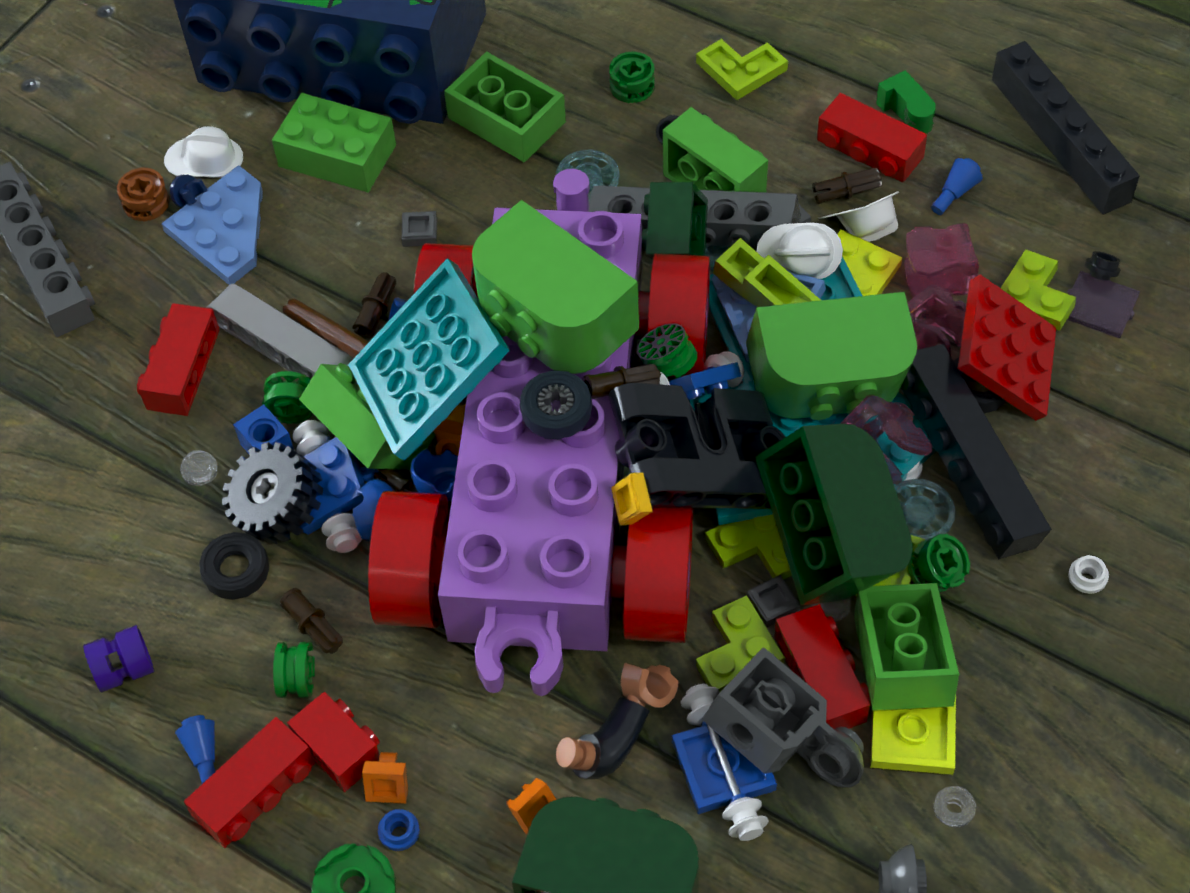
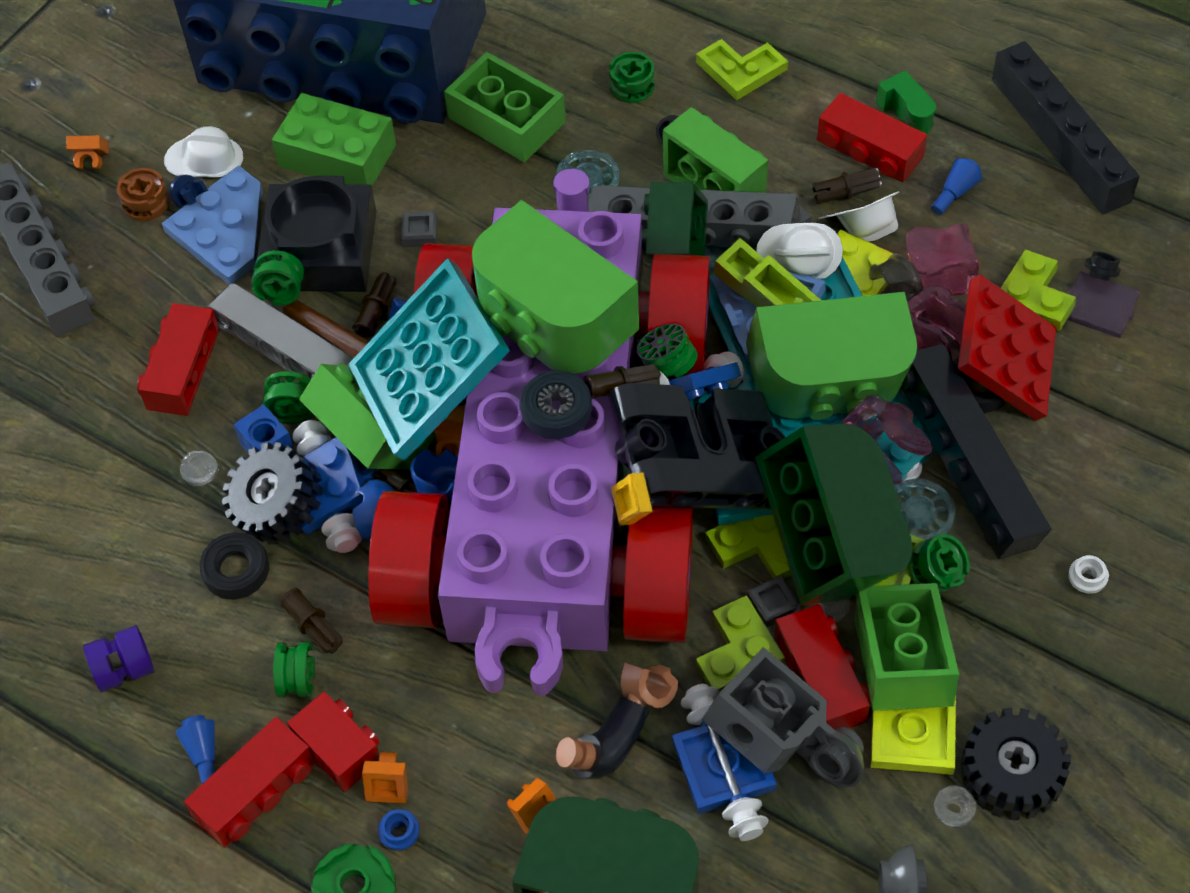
(87, 146): none -> orange tile
(277, 279): none -> green wheel
(325, 228): none -> black container
(899, 275): none -> clear smoke piece
(1010, 789): none -> black bush

